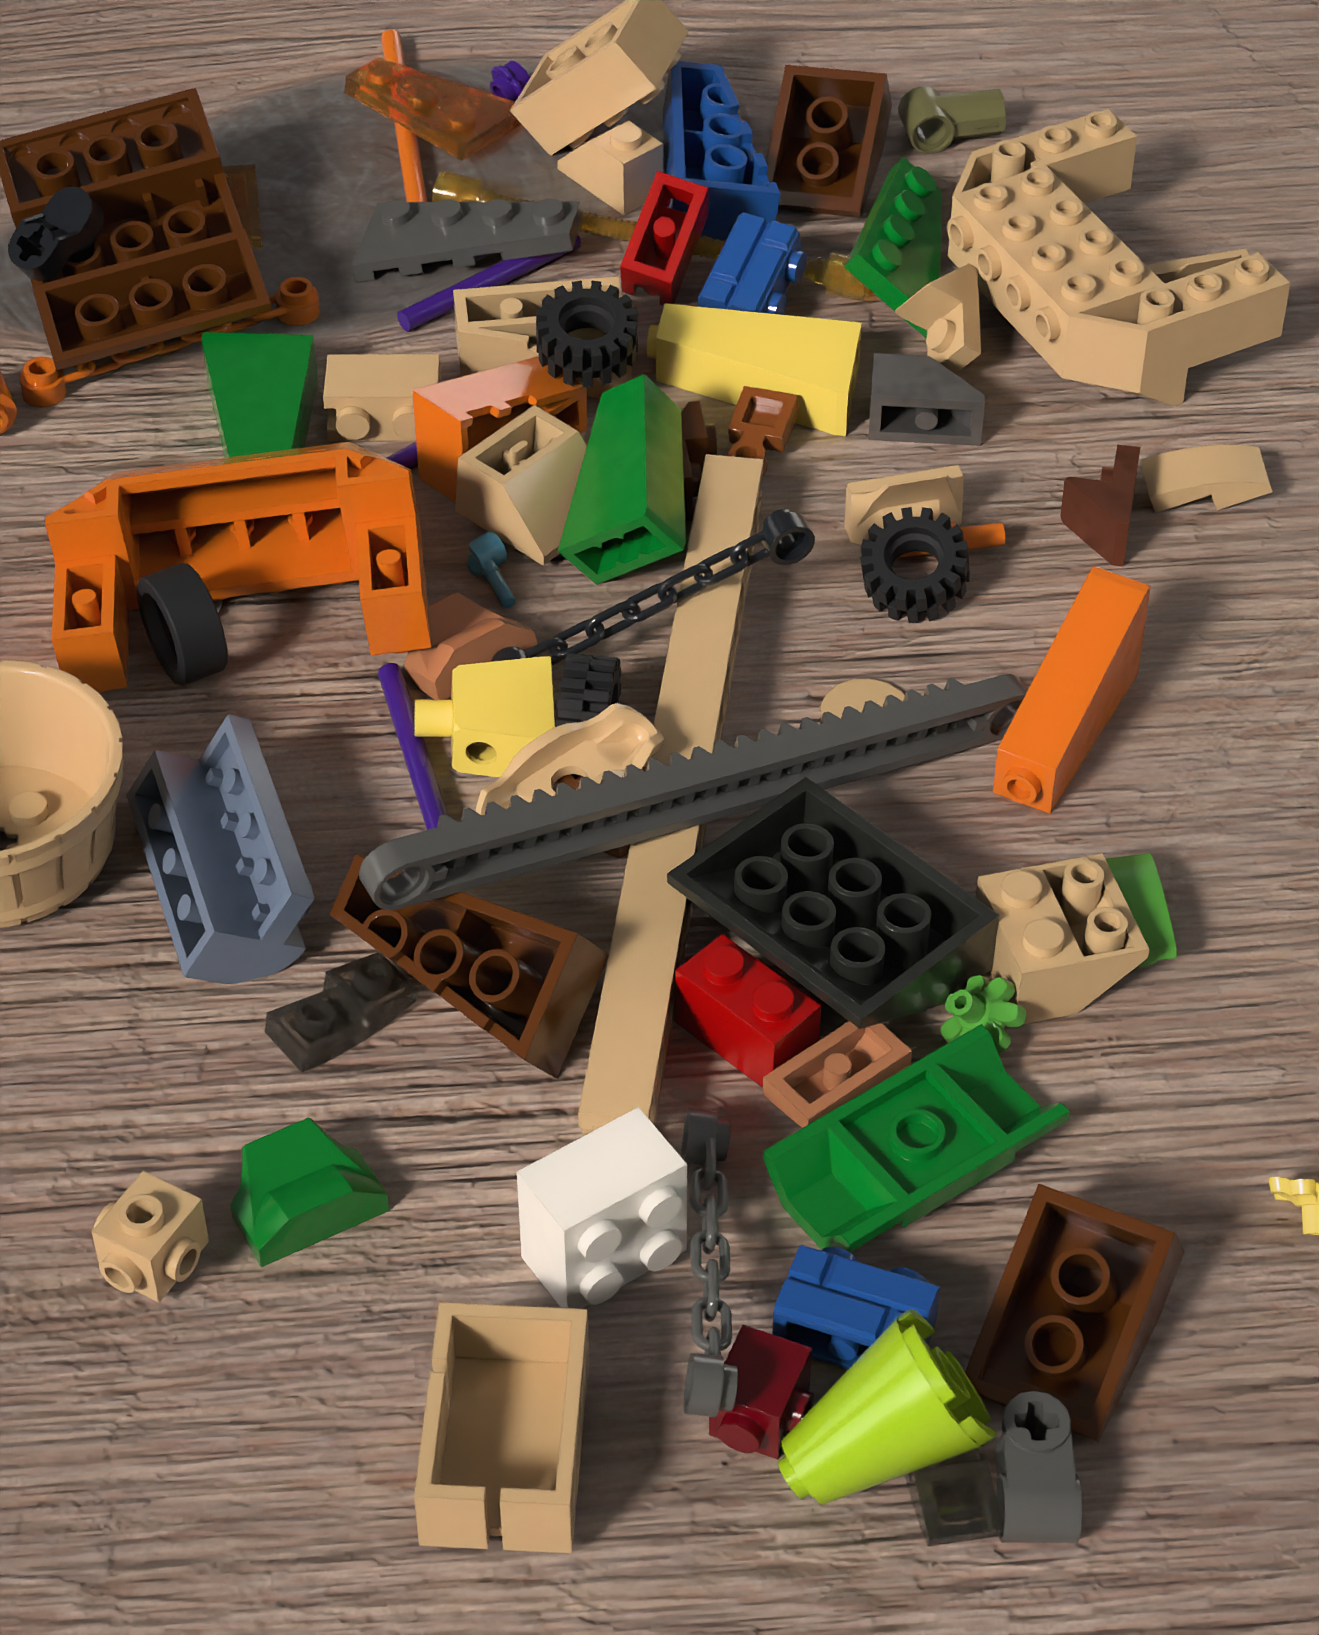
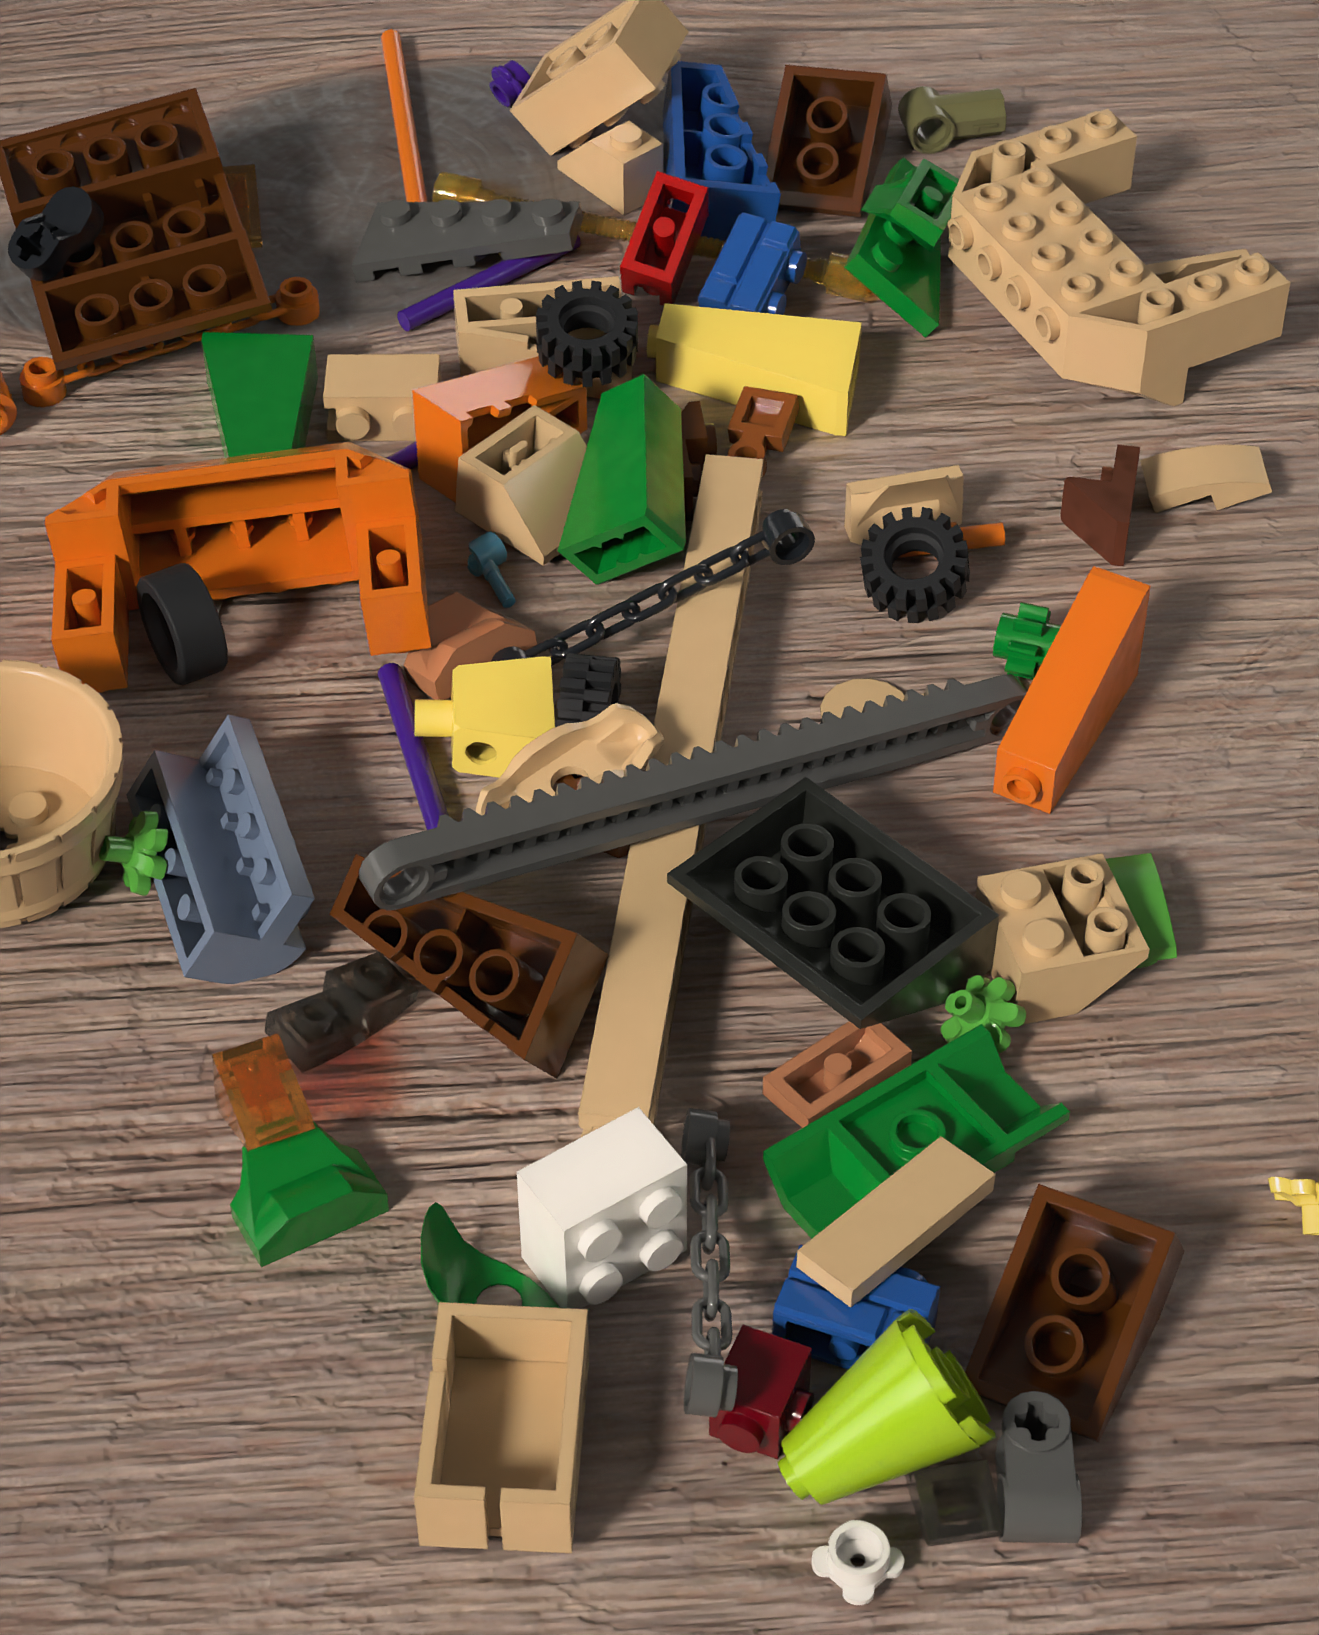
(138, 852): none -> bright green plant
(150, 1237): tan brick -> none
(260, 1093): none -> clear orange slope
(432, 107): clear orange wing -> none
(461, 1272): none -> green piece
(743, 1009): red brick -> none
(859, 1541): none -> white plate
(895, 1221): none -> tan tile
(917, 202): none -> green slope
(923, 402): flat silver slope -> none
(950, 315): tan slope -> none
(1024, 639): none -> green gear

